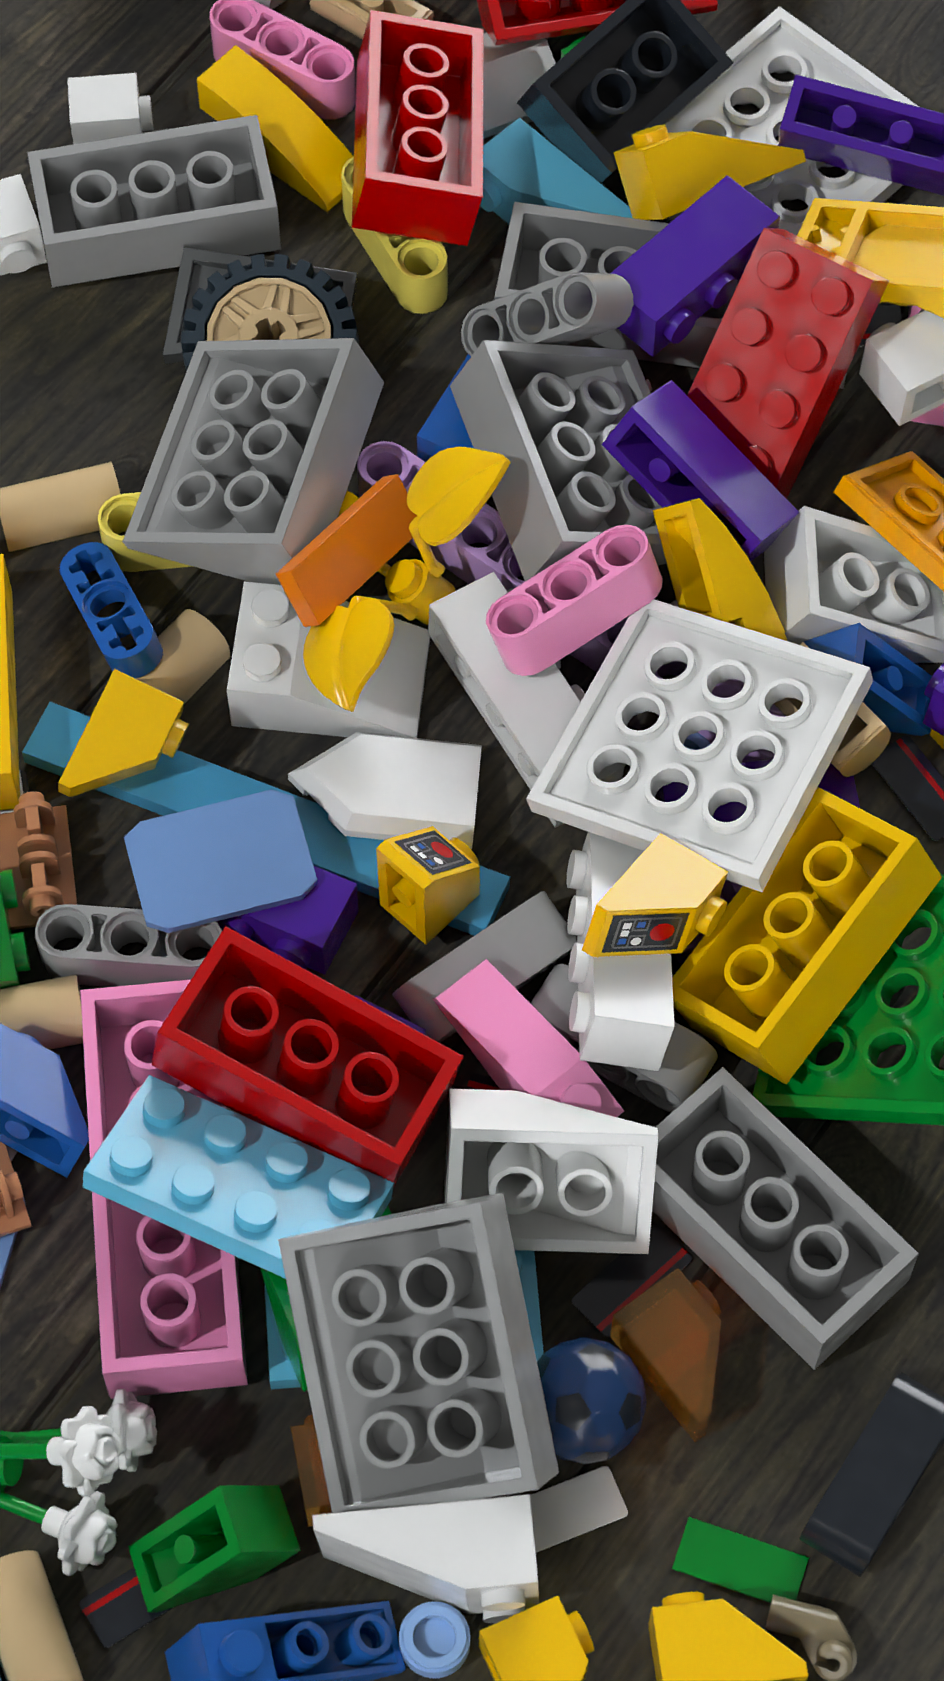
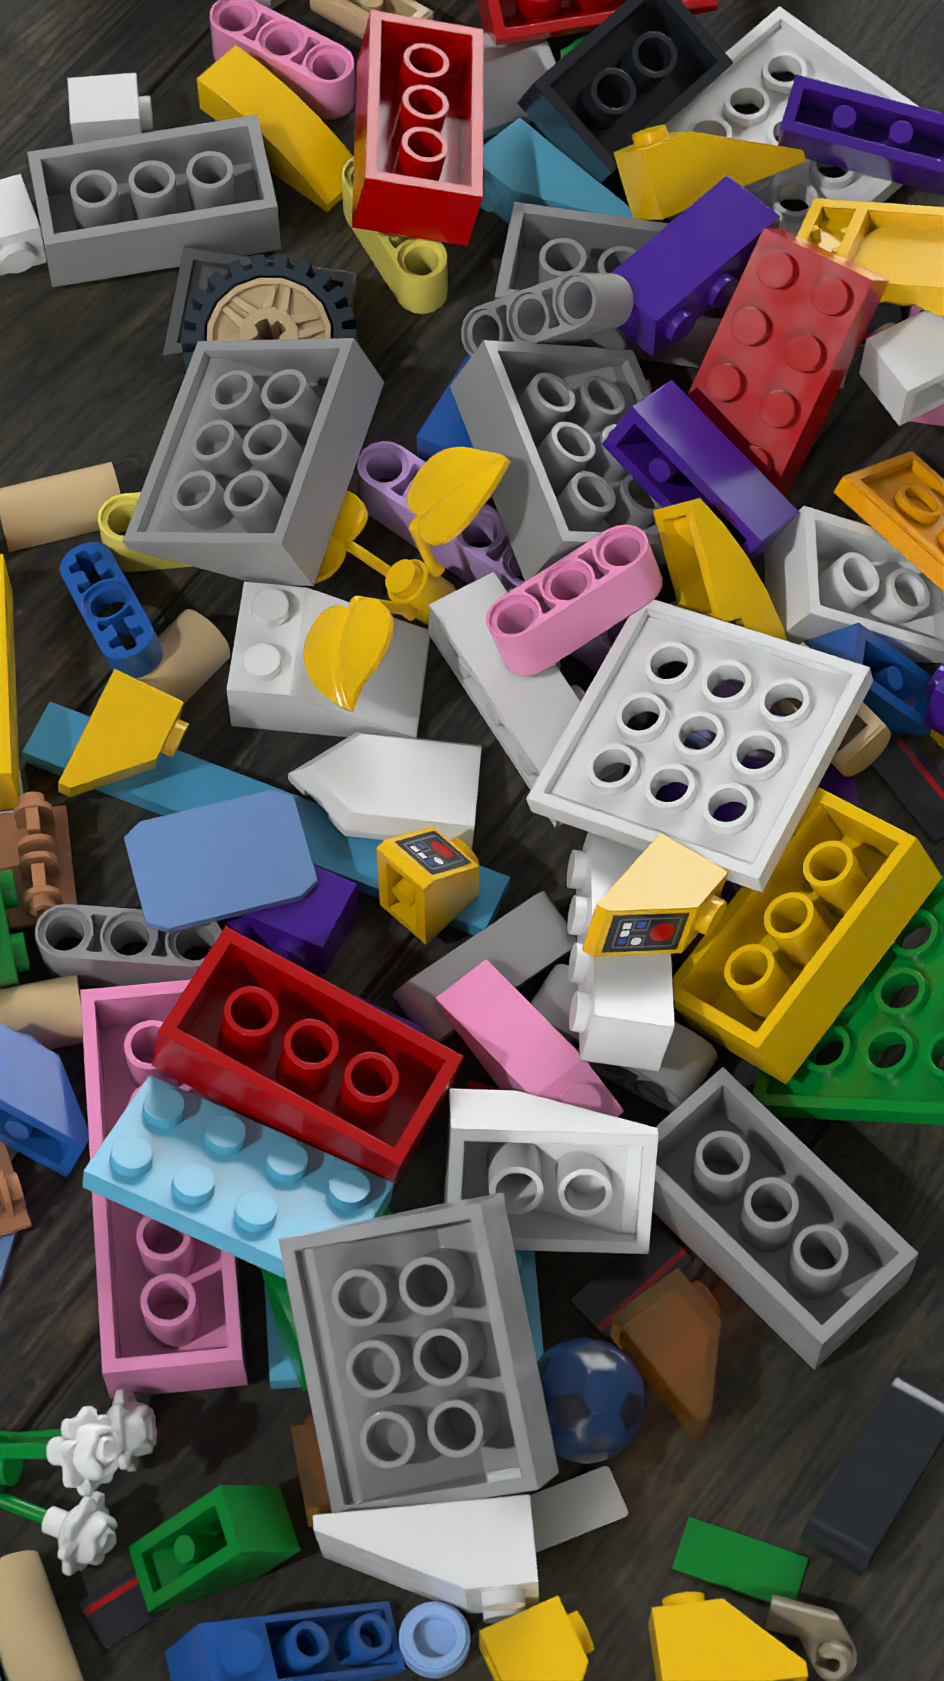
(348, 551): orange tile -> none

